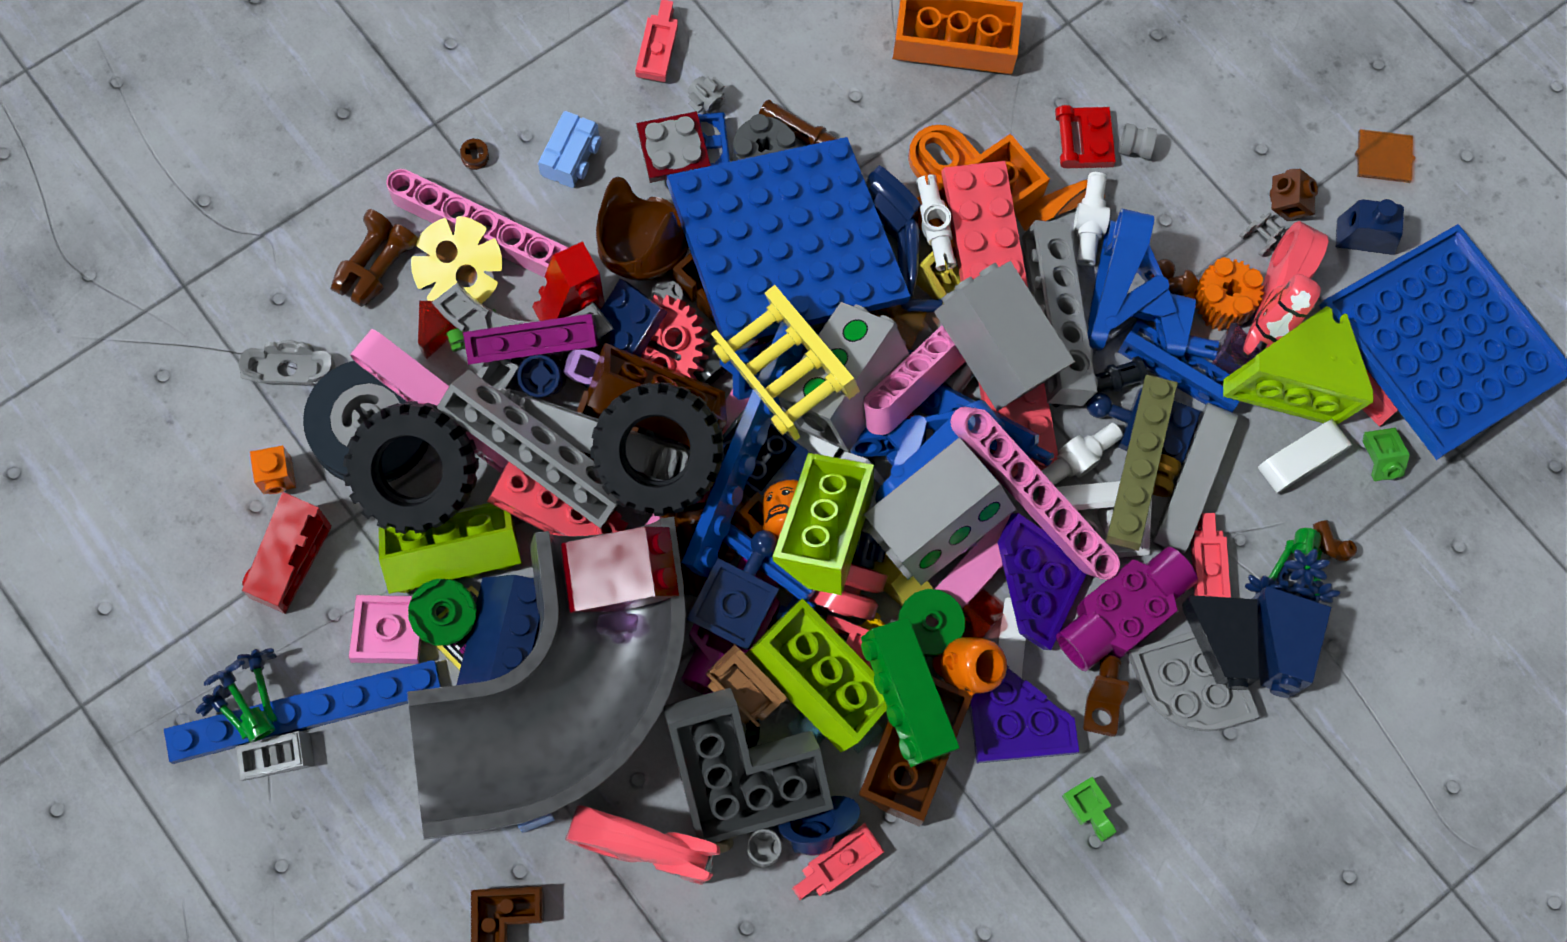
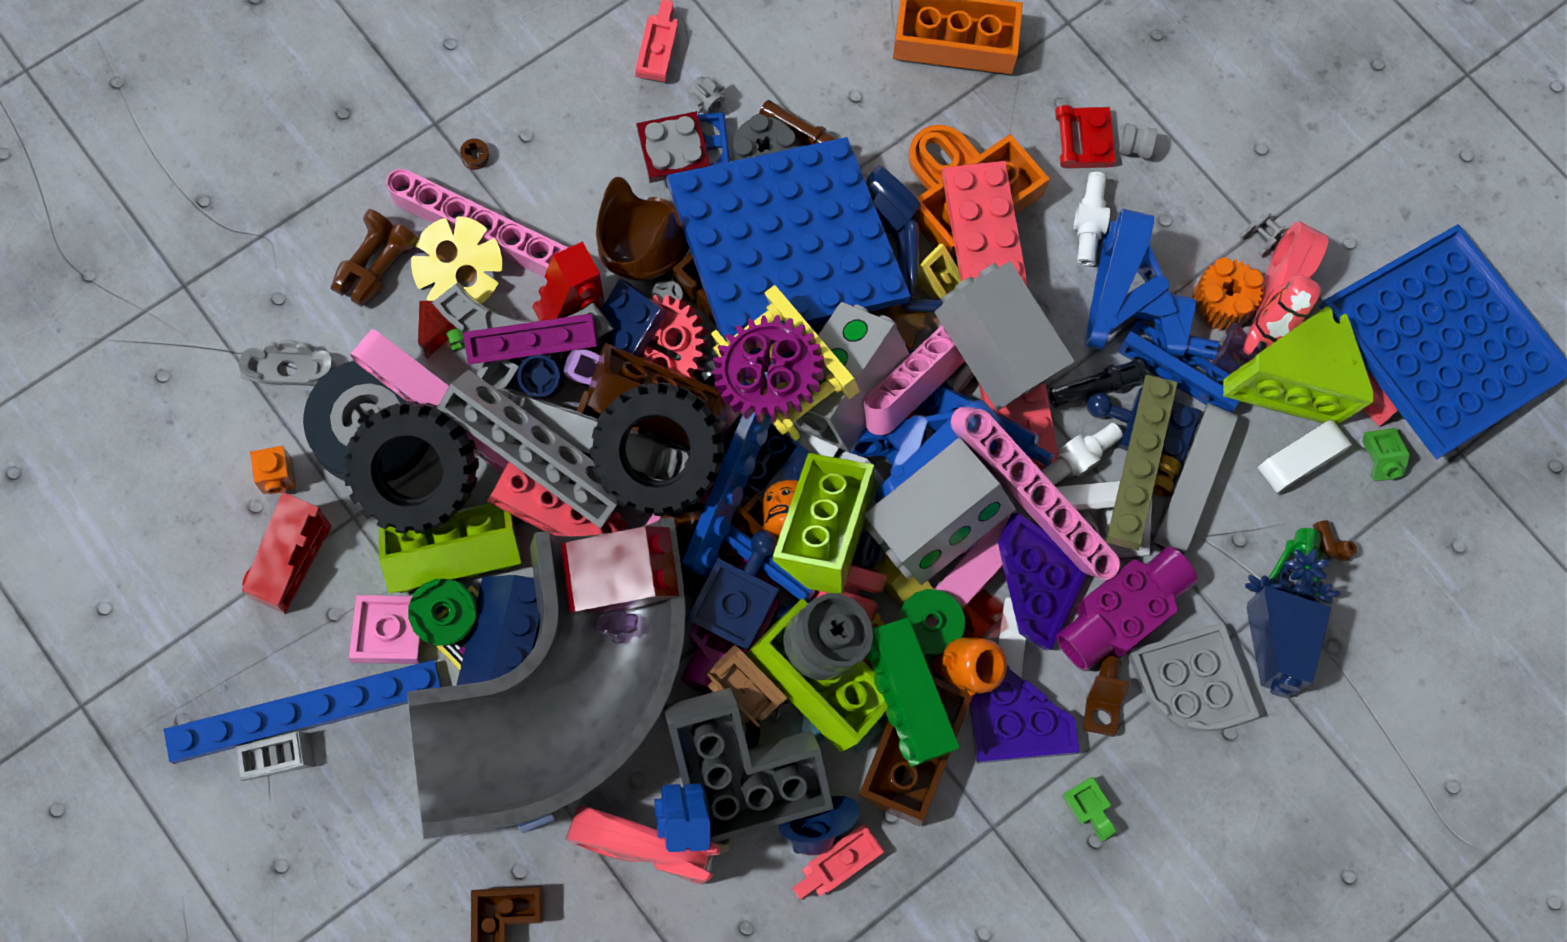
(255, 723): plant -> none
(569, 149): light blue brick -> none
(683, 818): none -> blue brick
(763, 843): light grey wheel -> none
(799, 370): none -> magenta gear
(828, 636): none -> dark grey wheel
(940, 236): white pin -> none
(1053, 204): orange sticker -> none
(1057, 291): light grey brick -> none
(1180, 285): reddish brown animal -> none
(1210, 559): coral hinge -> none
(1227, 637): black slope -> none
(1293, 194): reddish brown brick -> none
(1371, 226): dark blue torso -> none
(1385, 156): clear orange piece -> none

